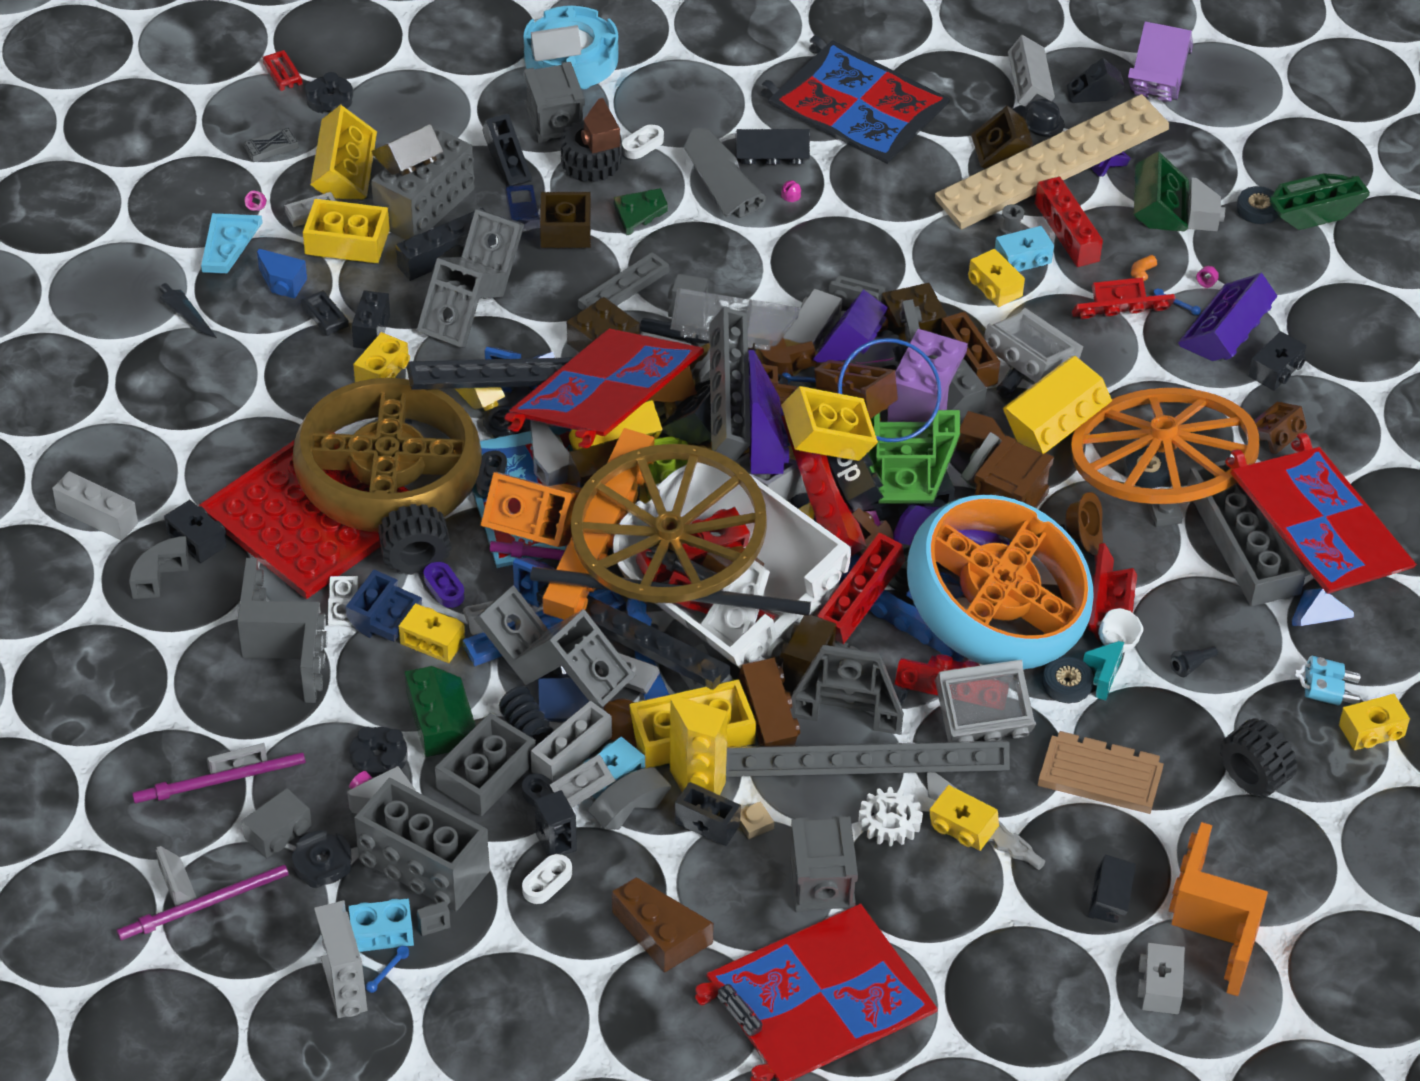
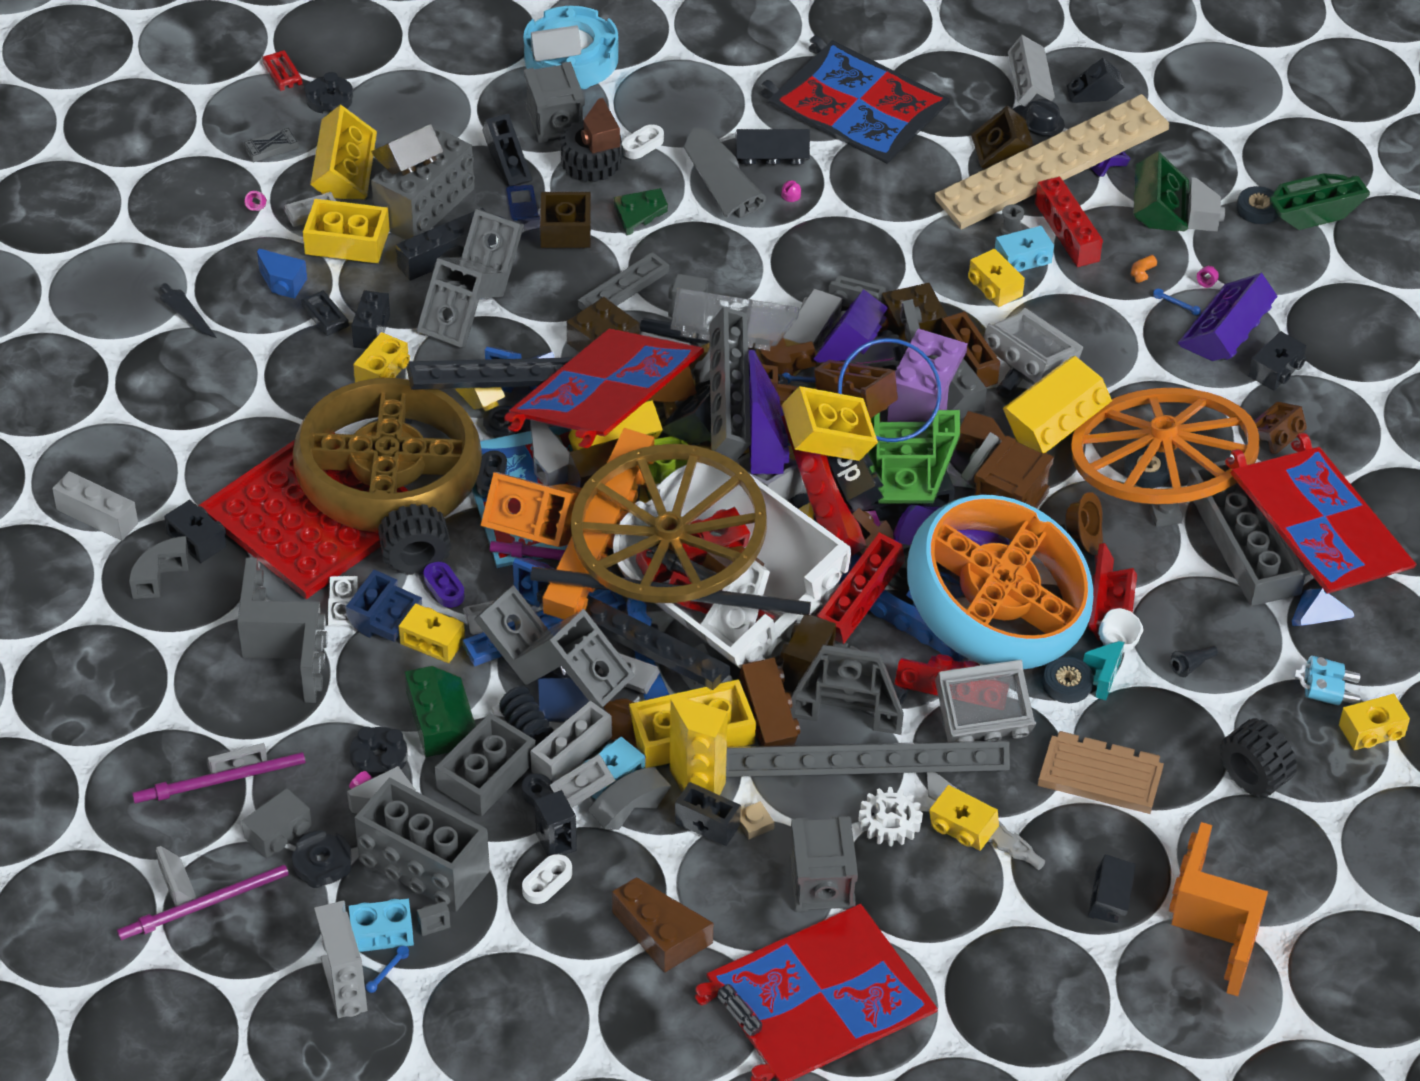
(227, 240): medium azure wing -> none
(1121, 296): red bracket -> none
(1160, 61): medium lavender bracket -> none
(1162, 978): light grey brick -> none

